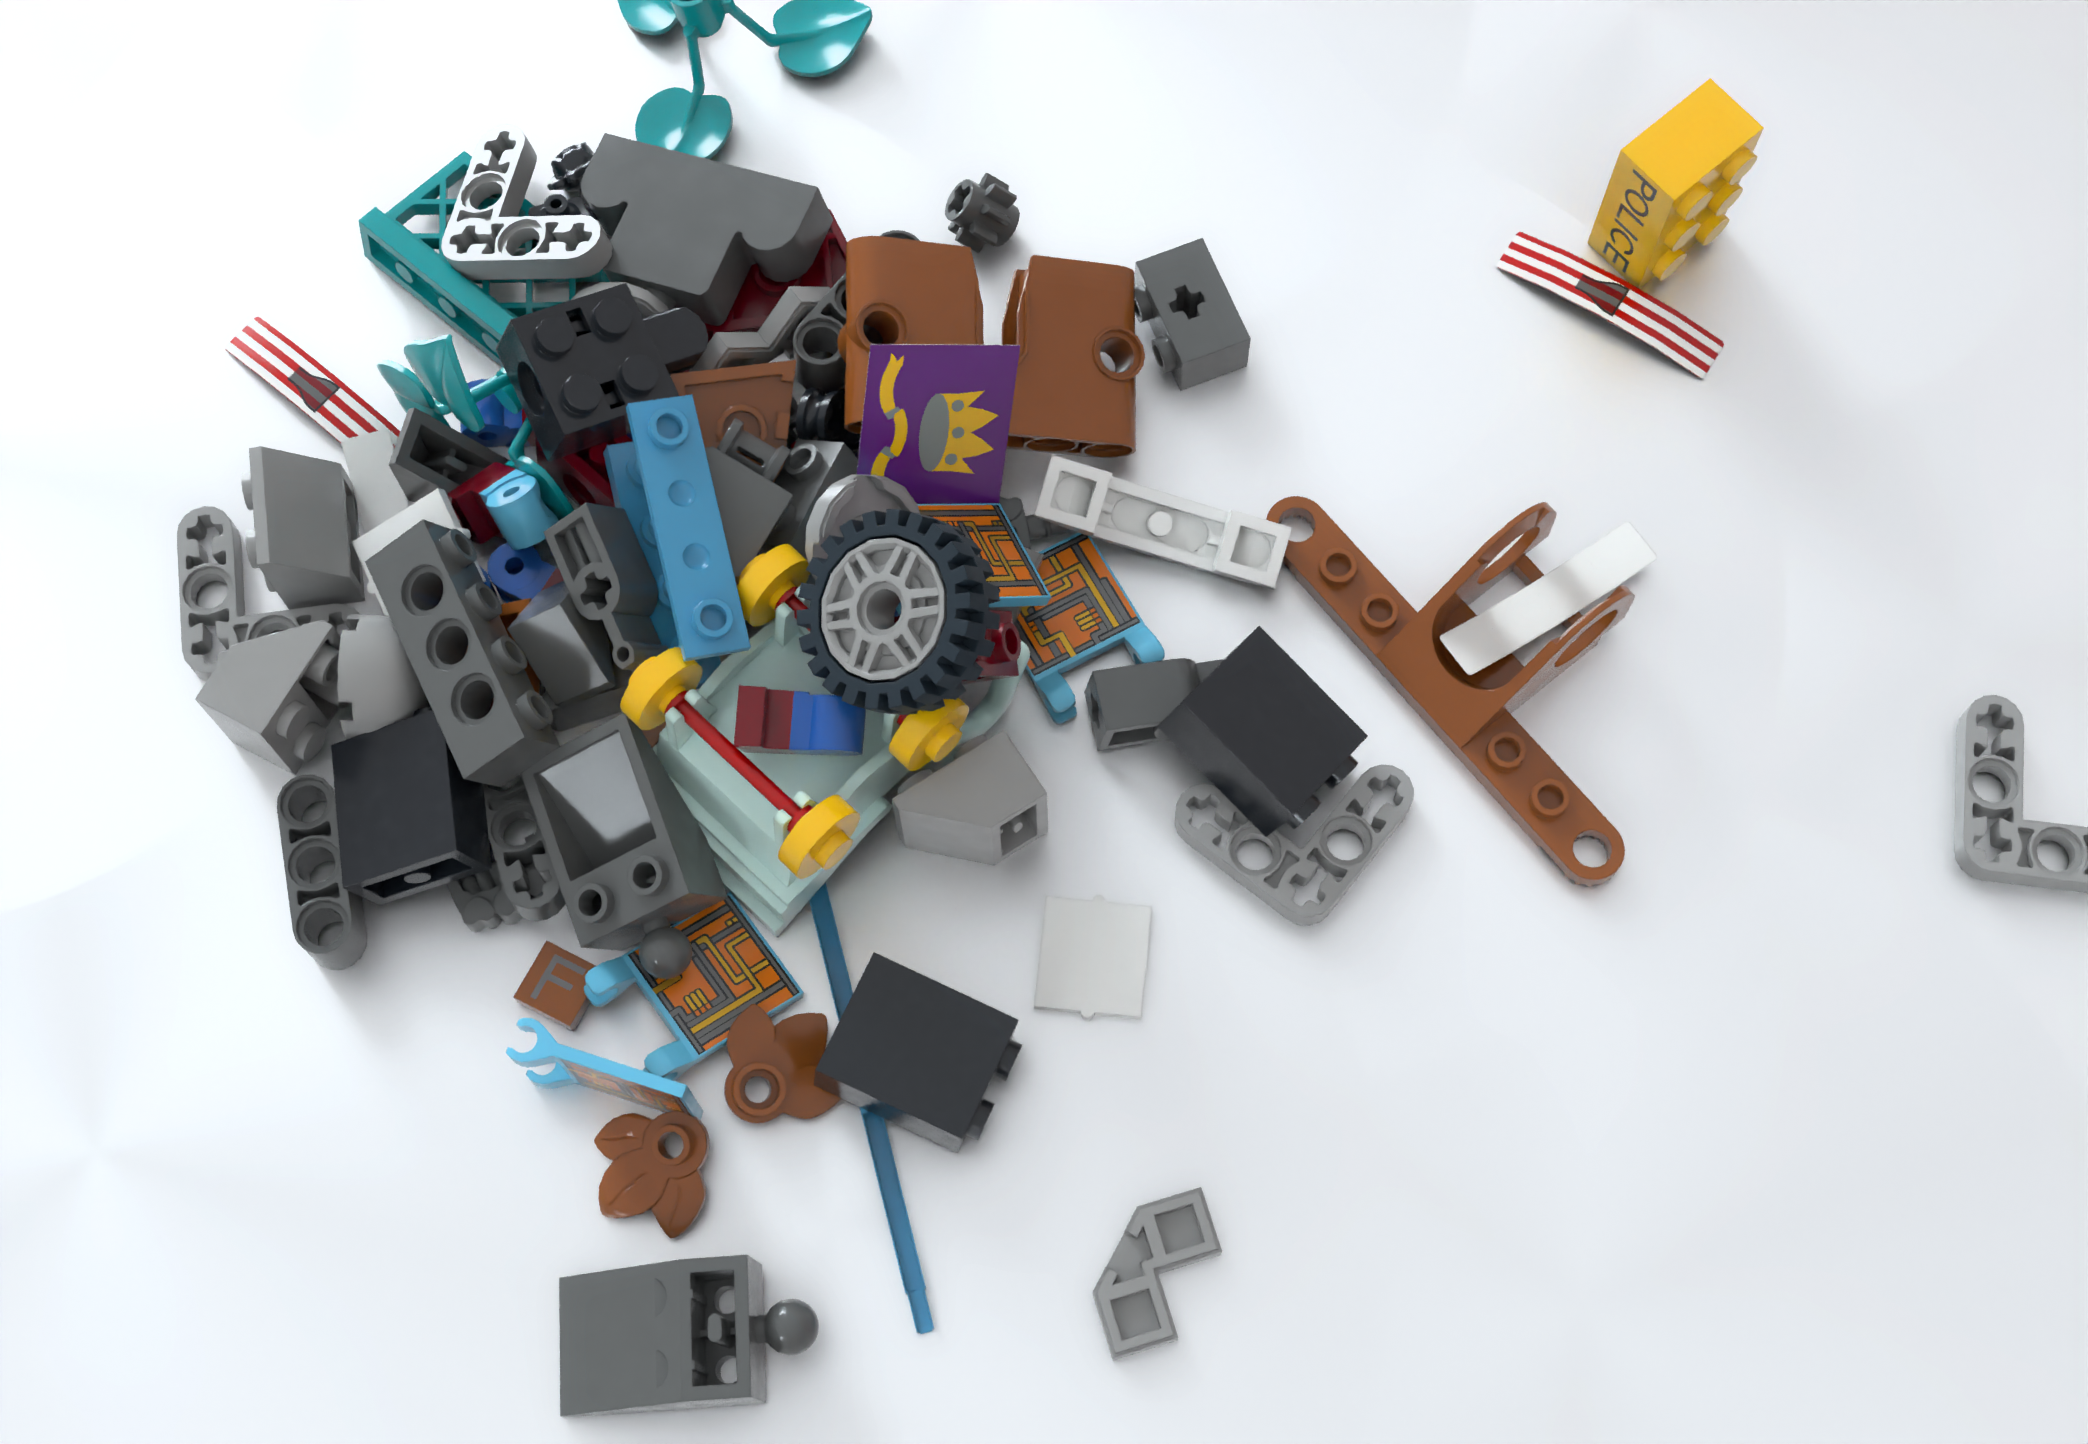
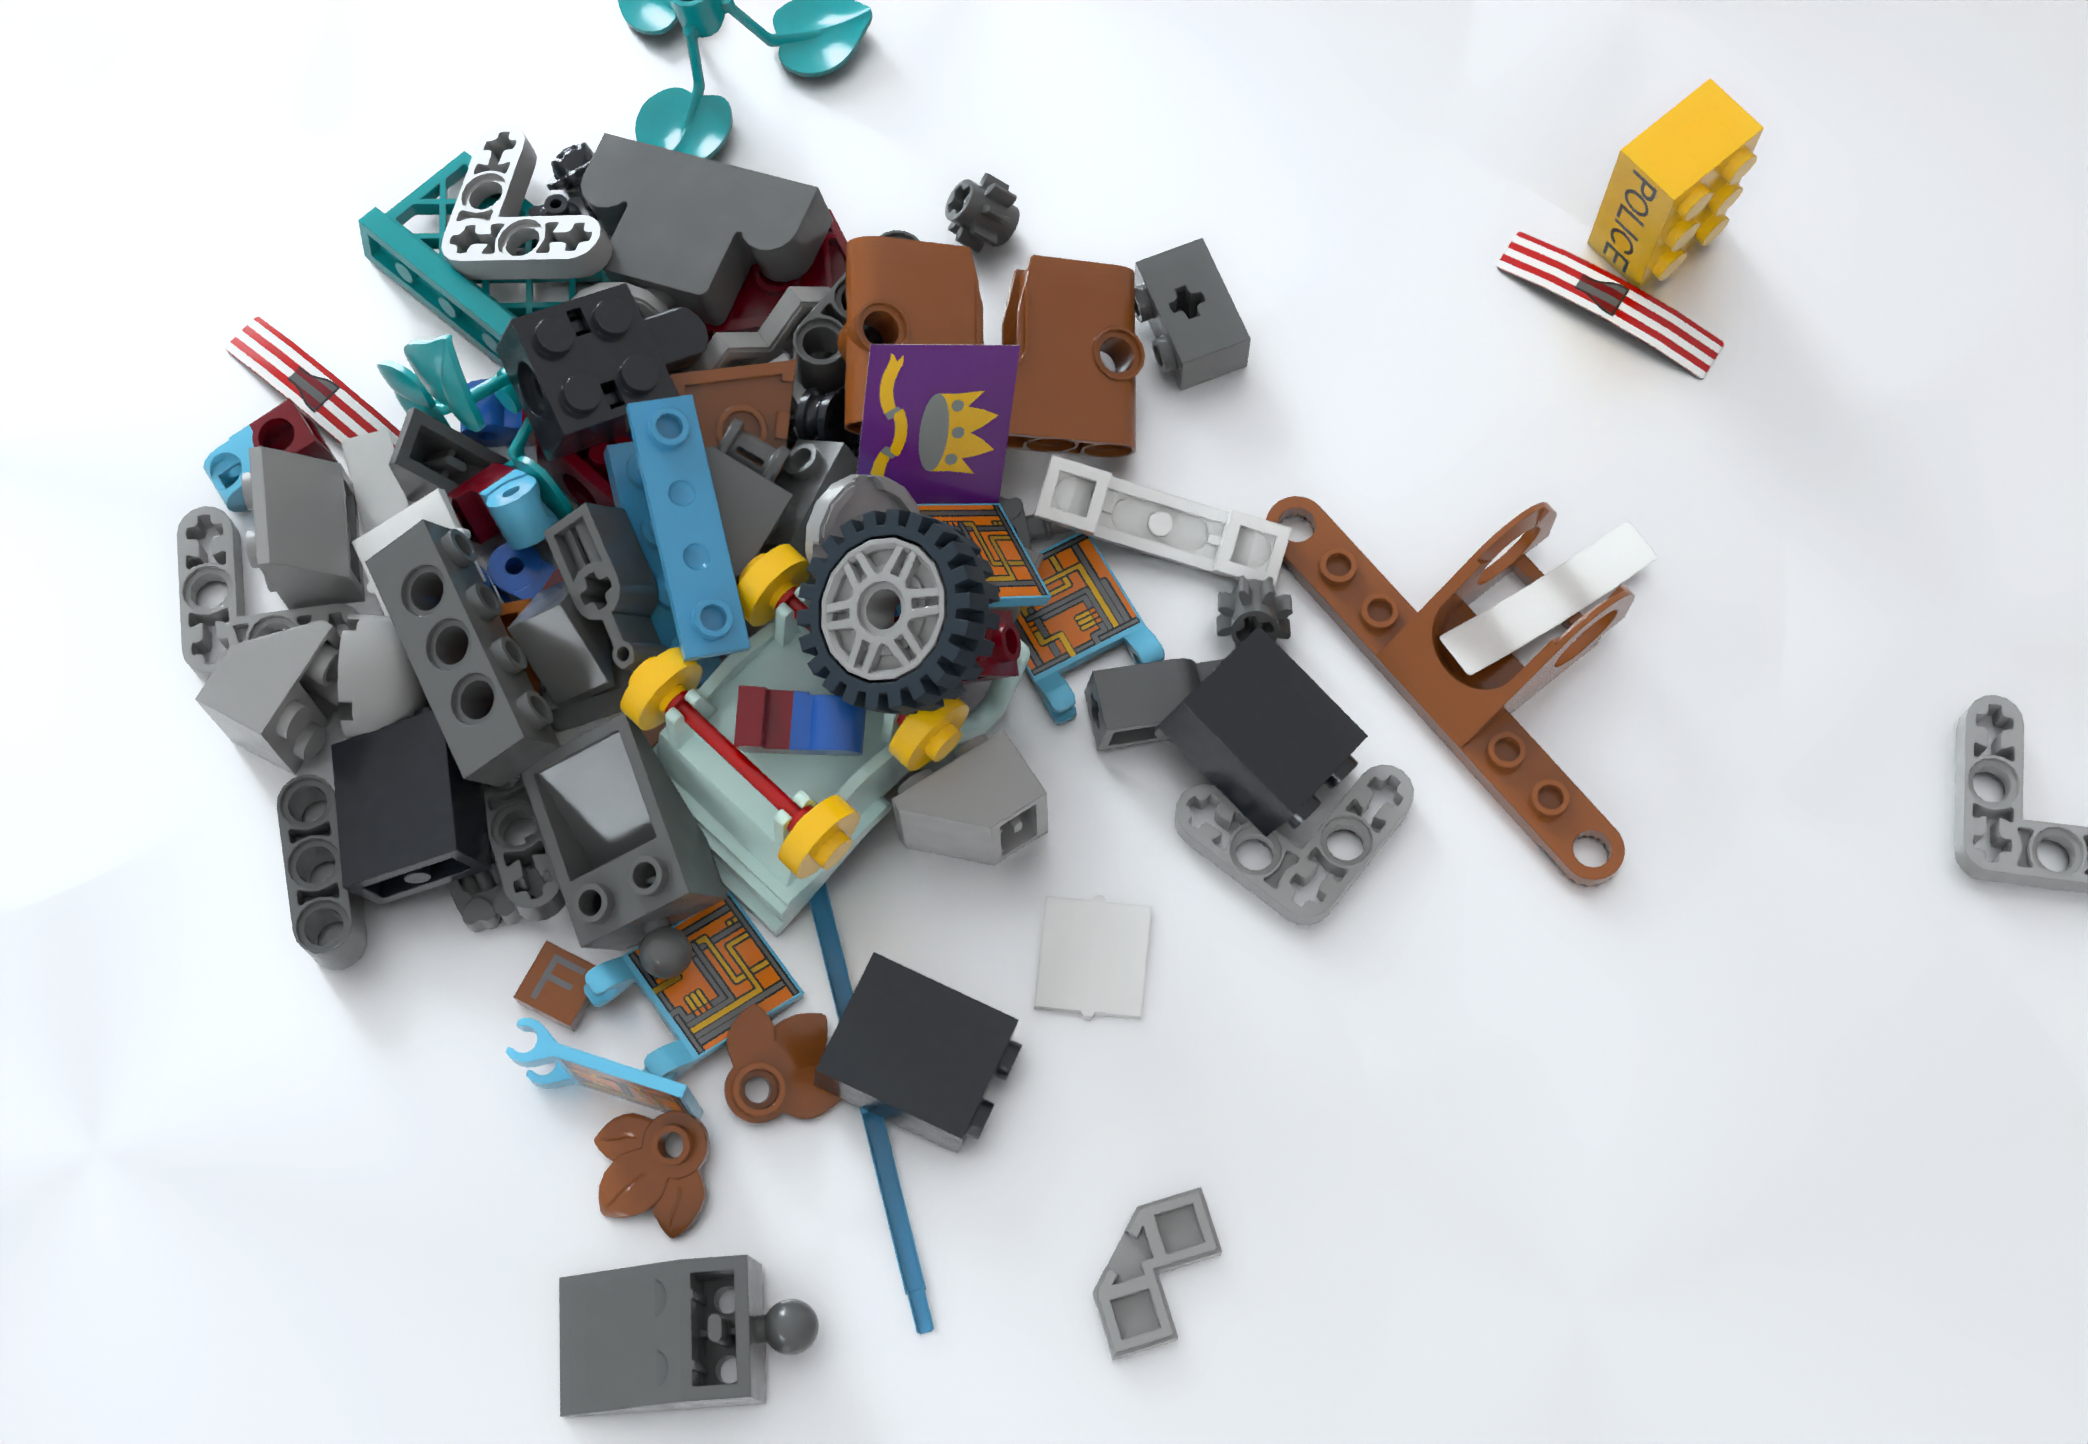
(281, 429): none -> leg
(1250, 599): none -> dark grey gear

